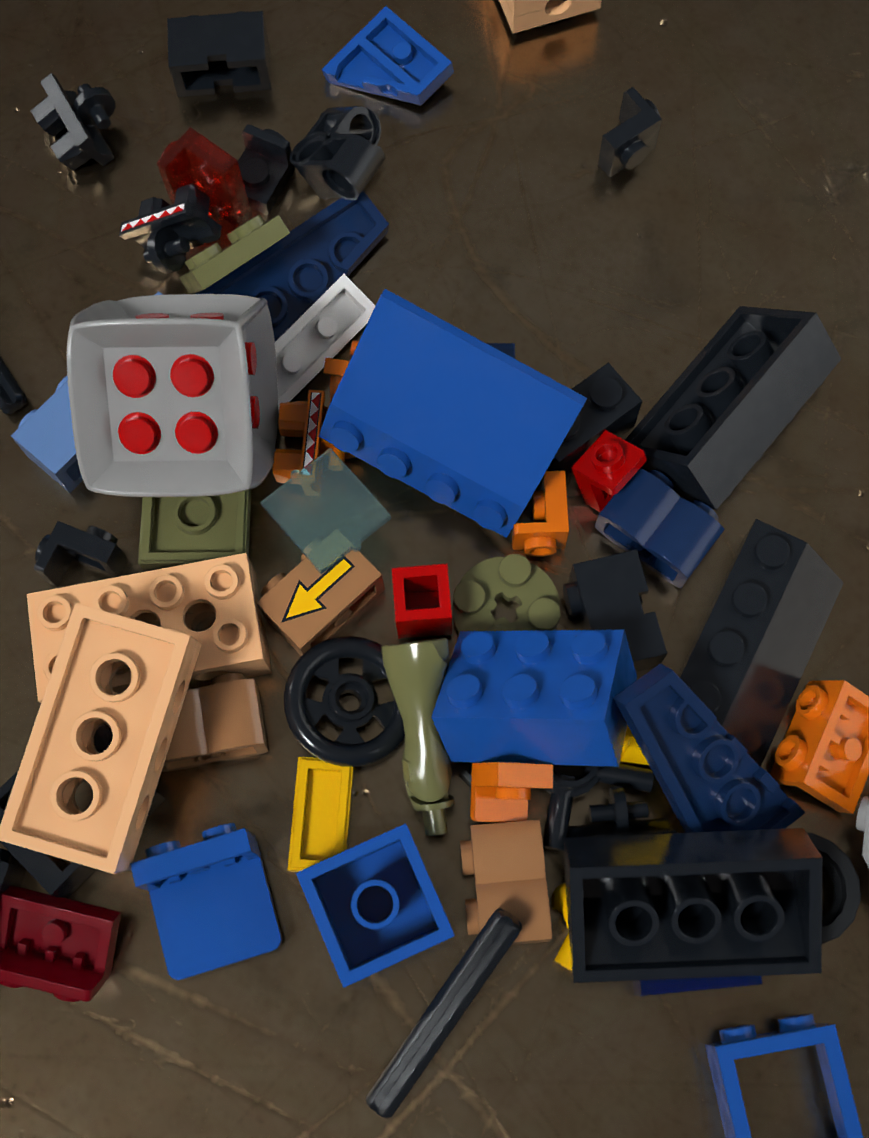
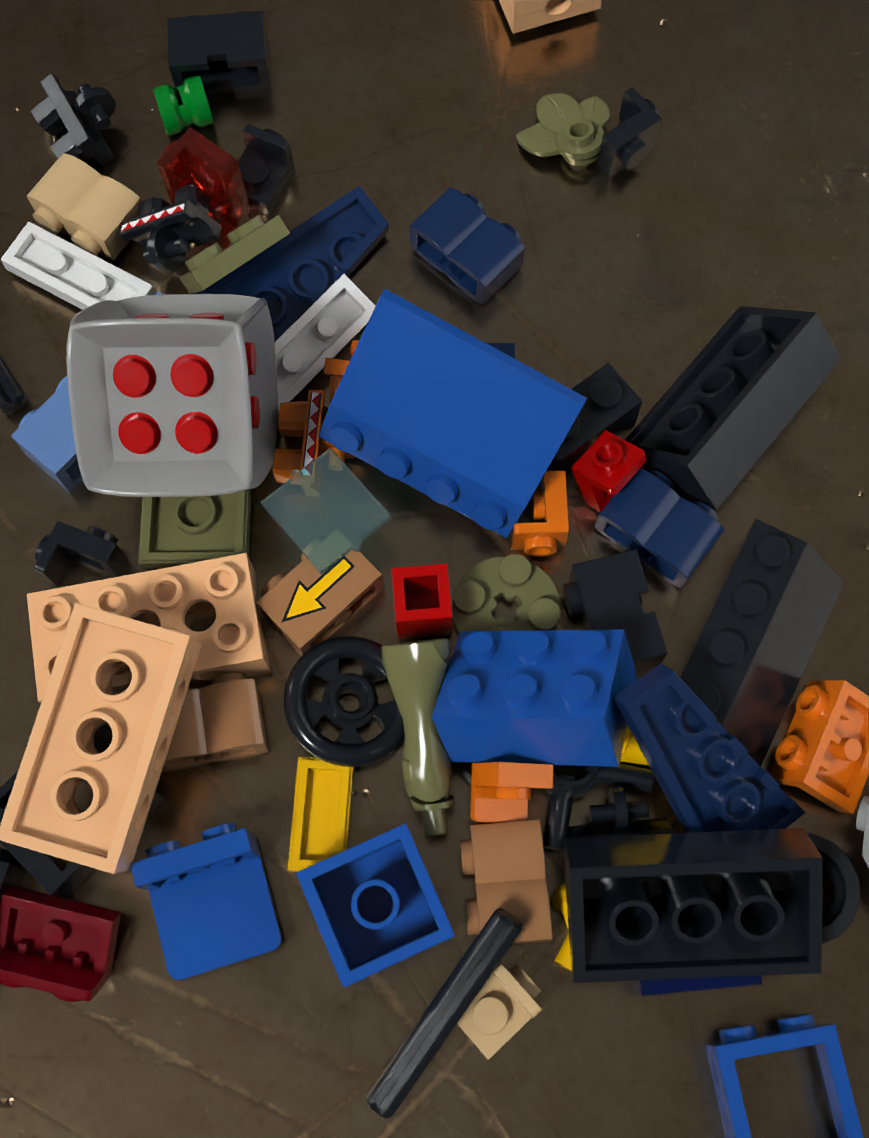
(69, 270): none -> white plate
(84, 206): none -> tan brick
(183, 105): none -> green wheel
(340, 152): black piece -> none
(389, 61): blue wing -> none
(467, 244): none -> dark blue brick
(500, 1009): none -> tan bracket
(567, 129): none -> olive plate

